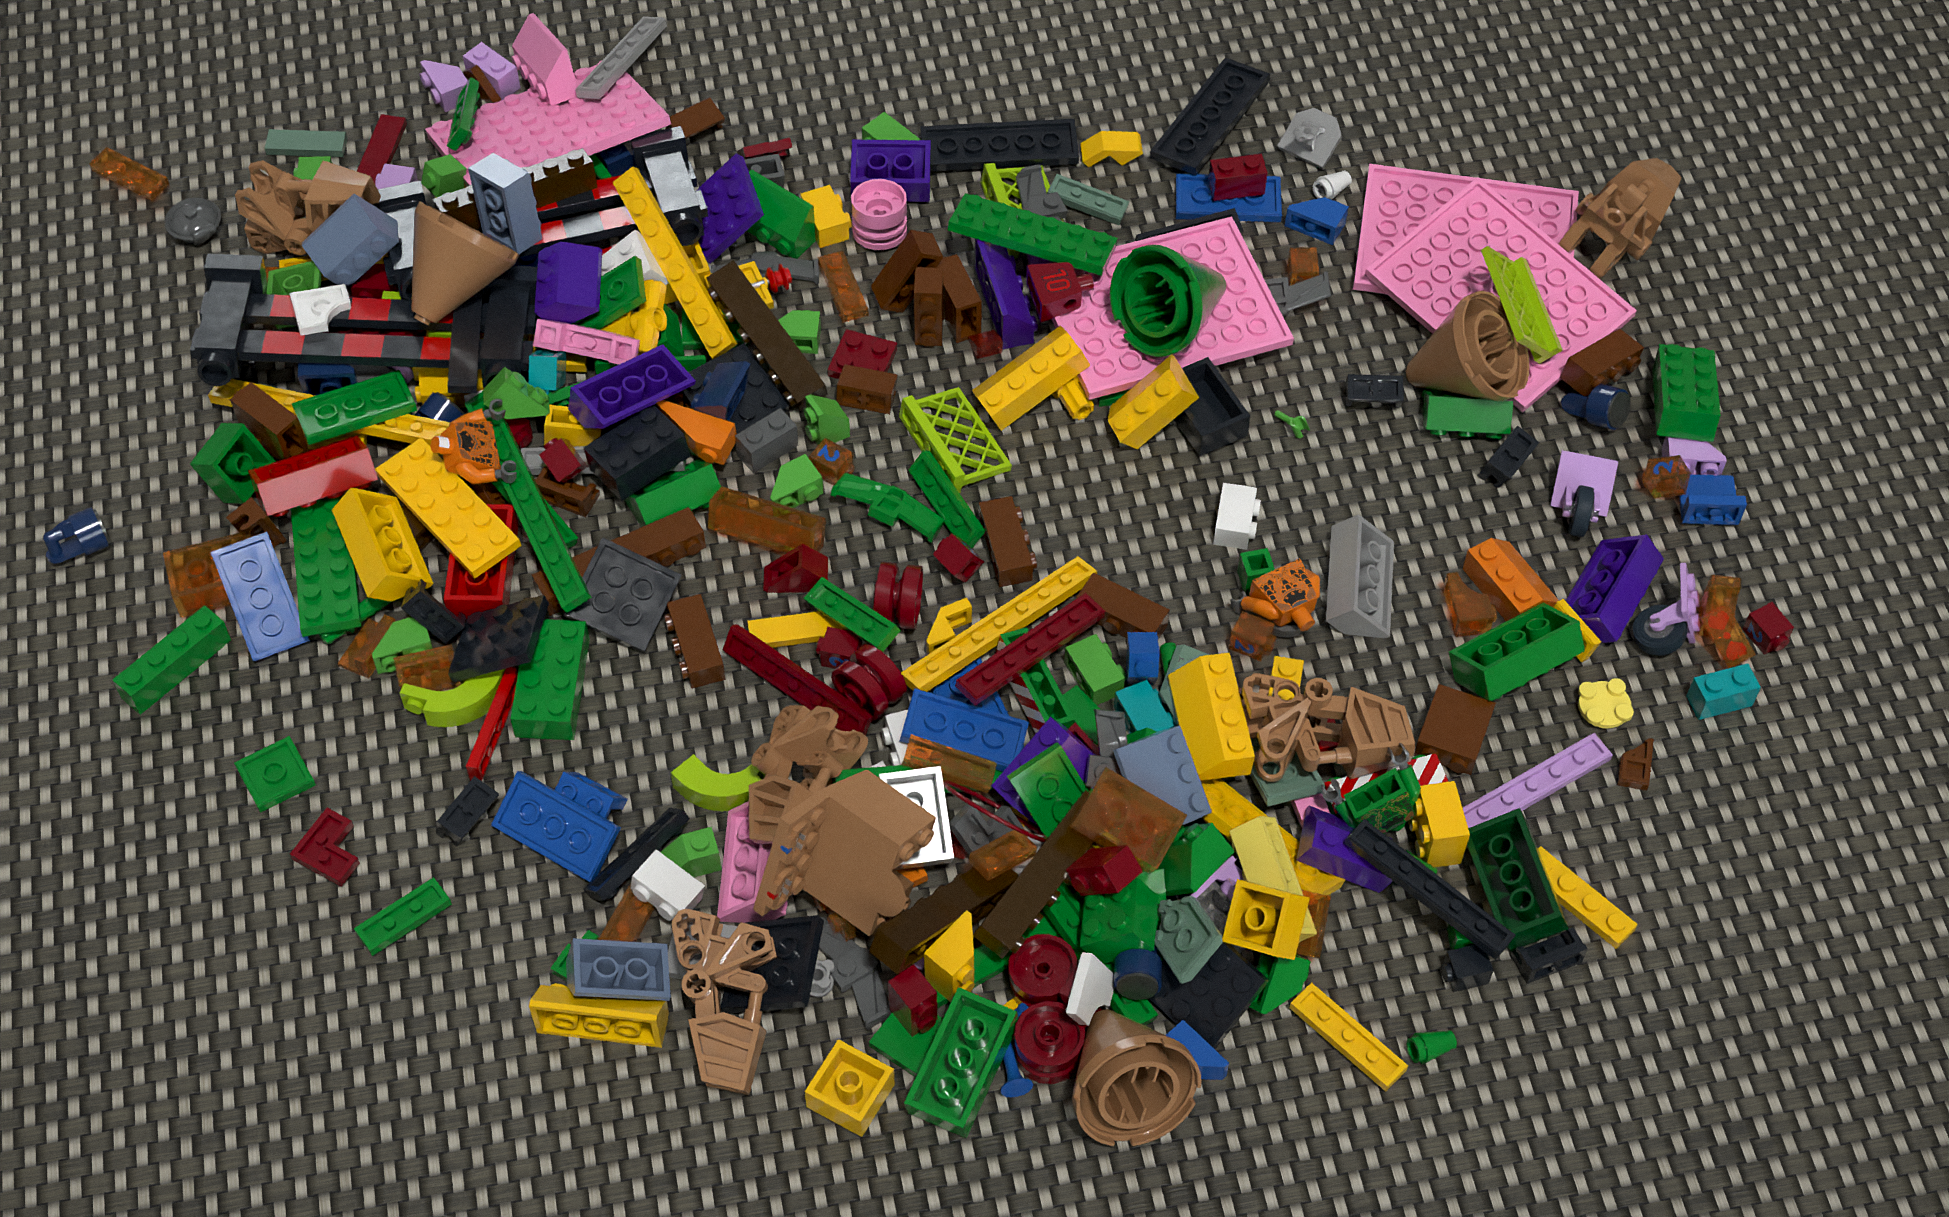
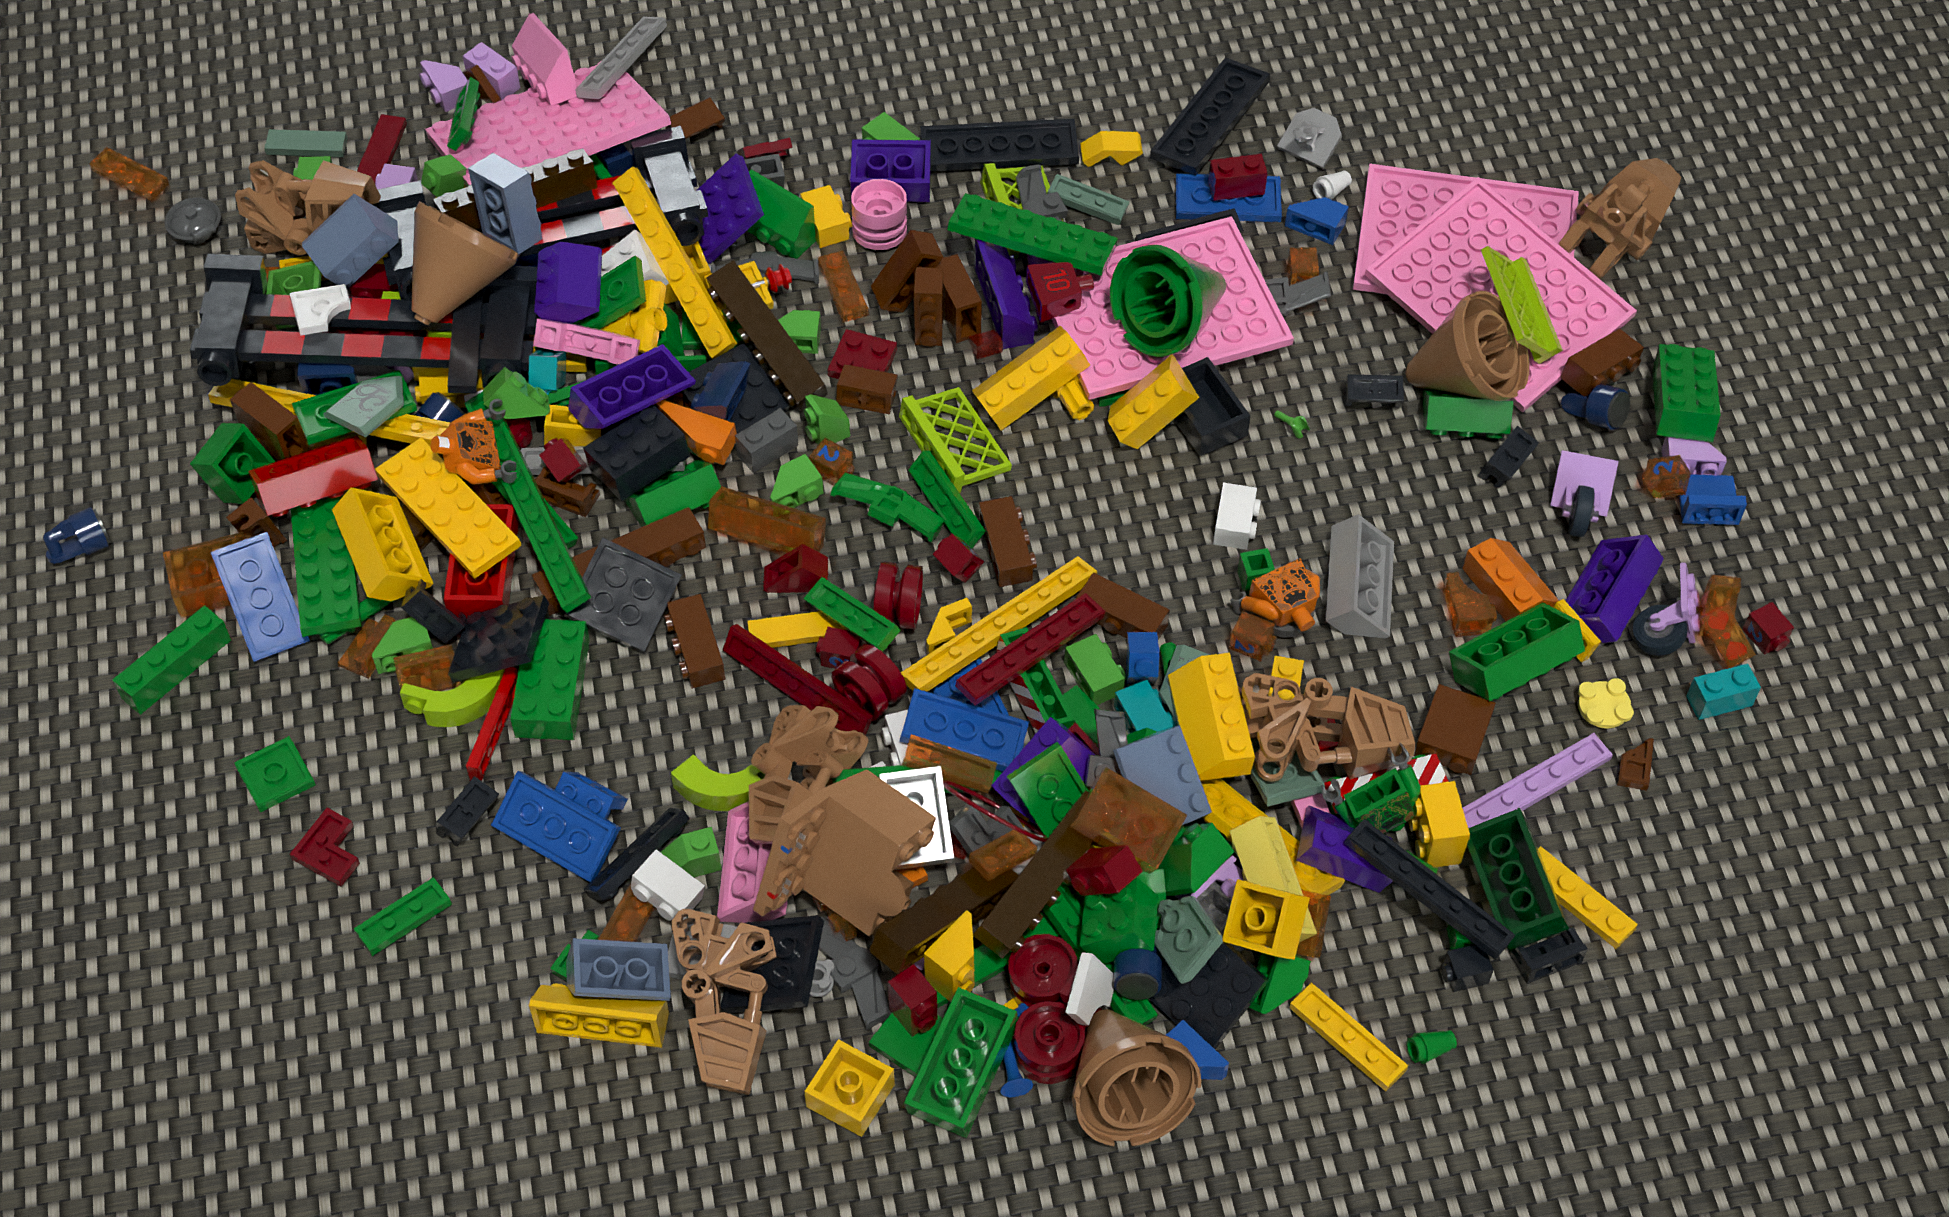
(368, 404): none -> sand green tile

